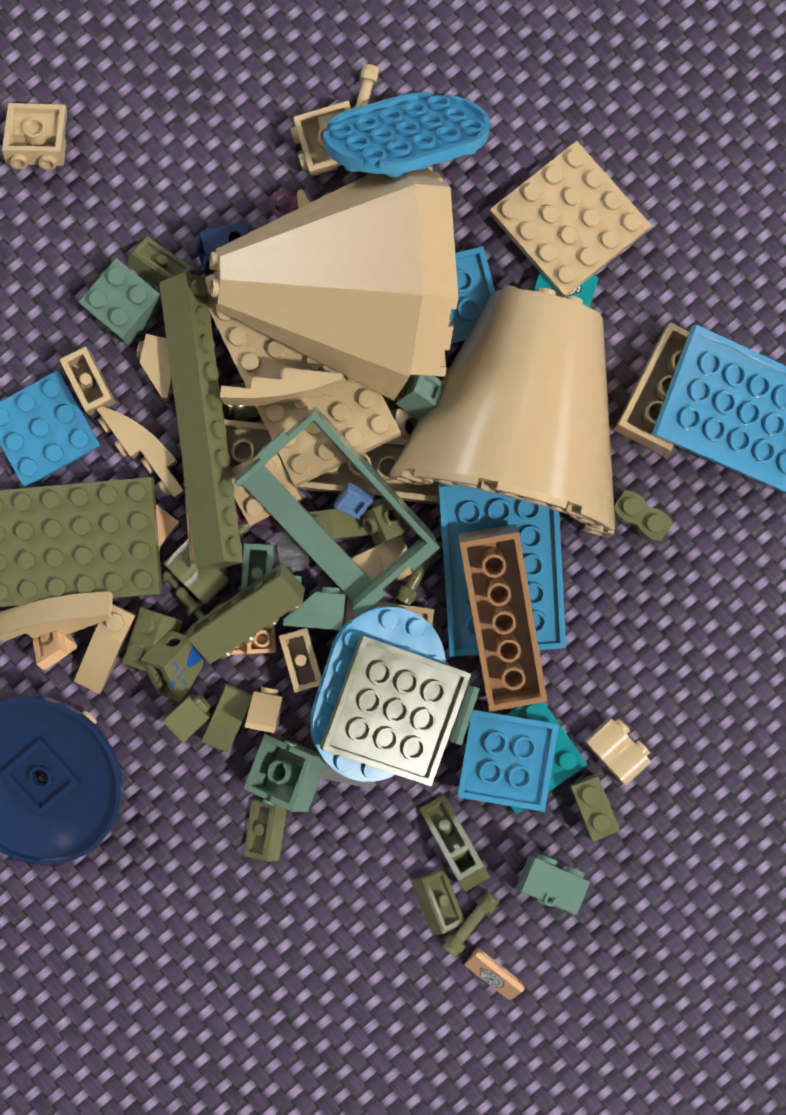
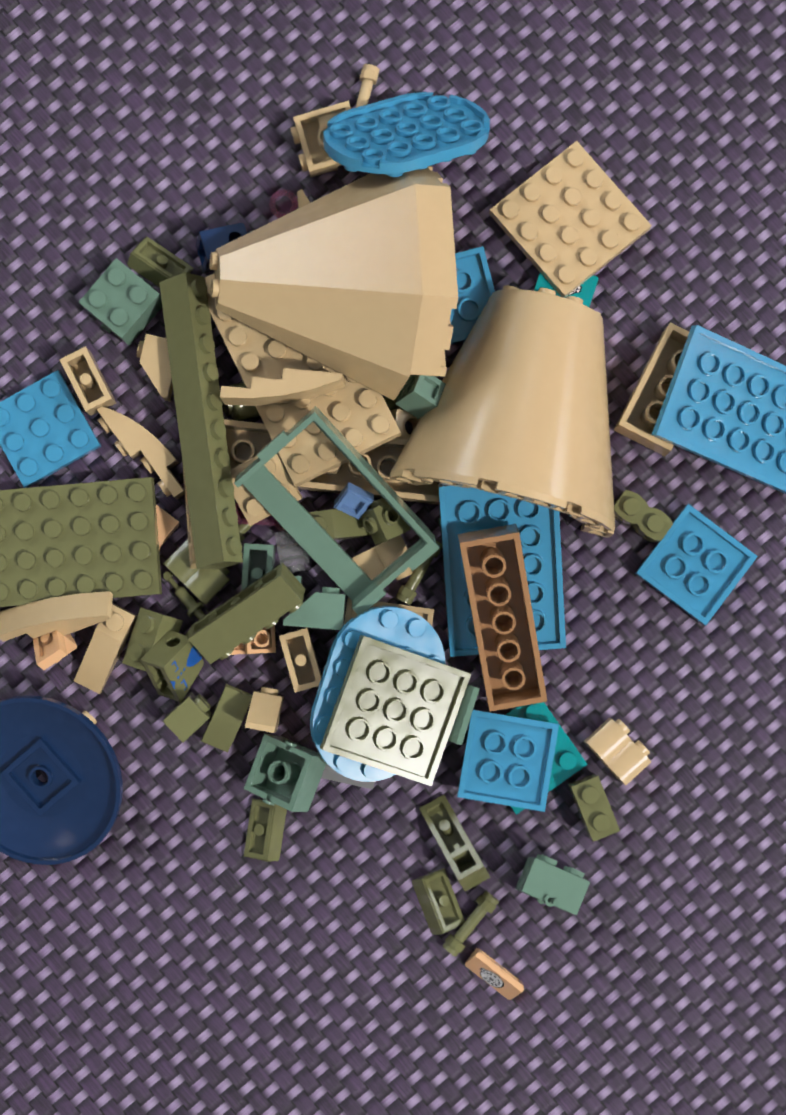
(35, 135): tan plate -> none
(696, 564): none -> dark azure plate

